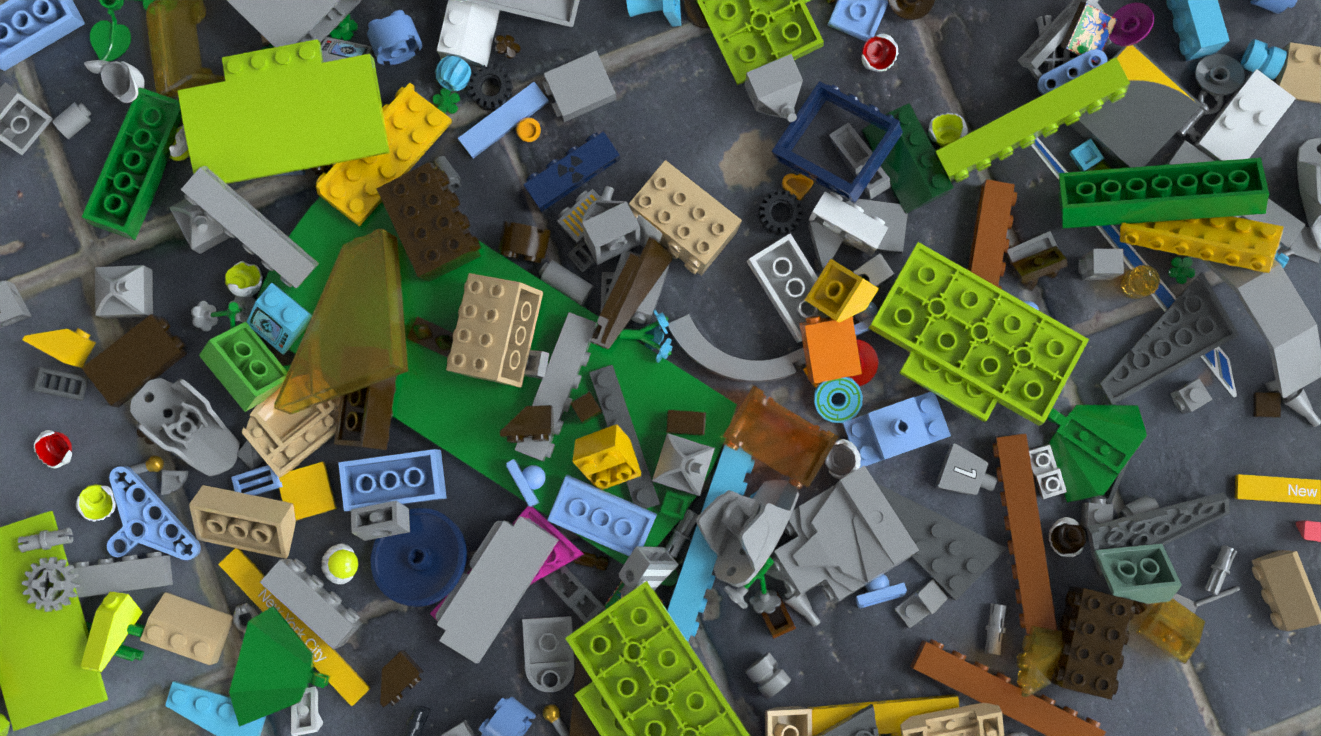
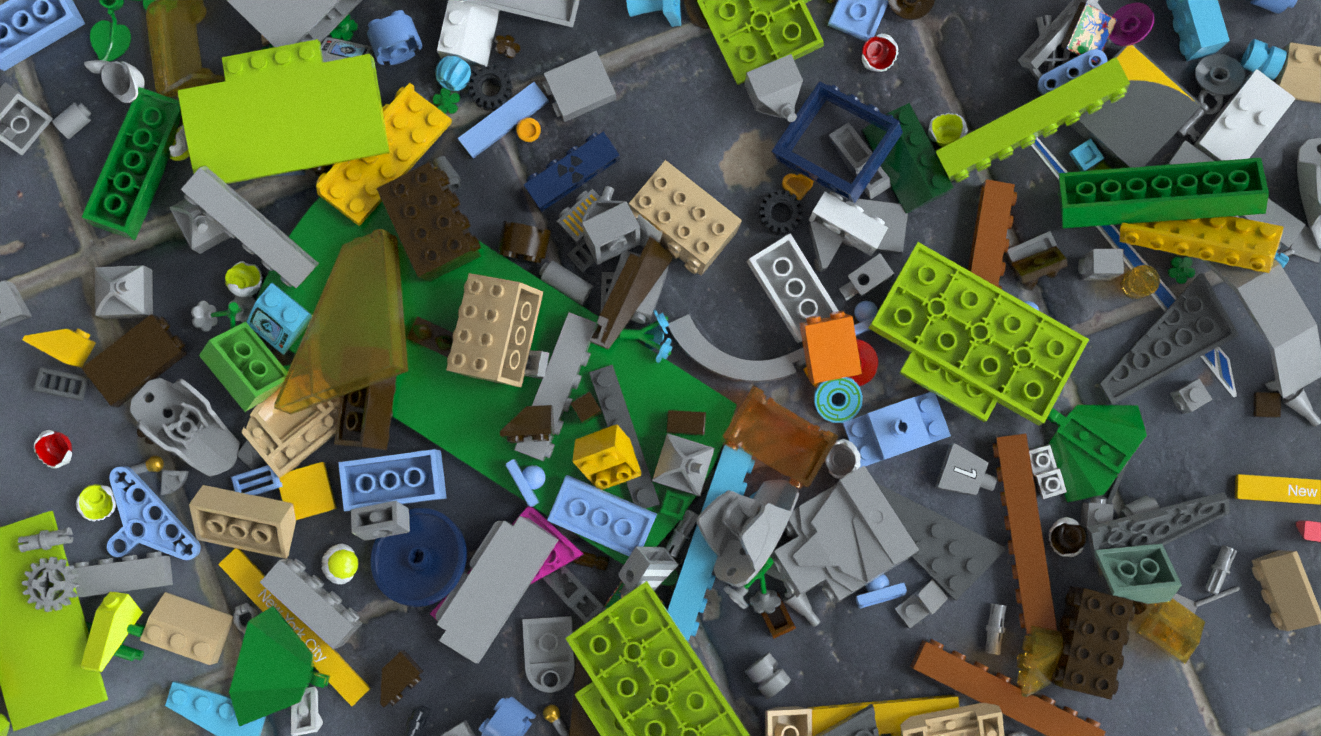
(840, 292): yellow slope -> none

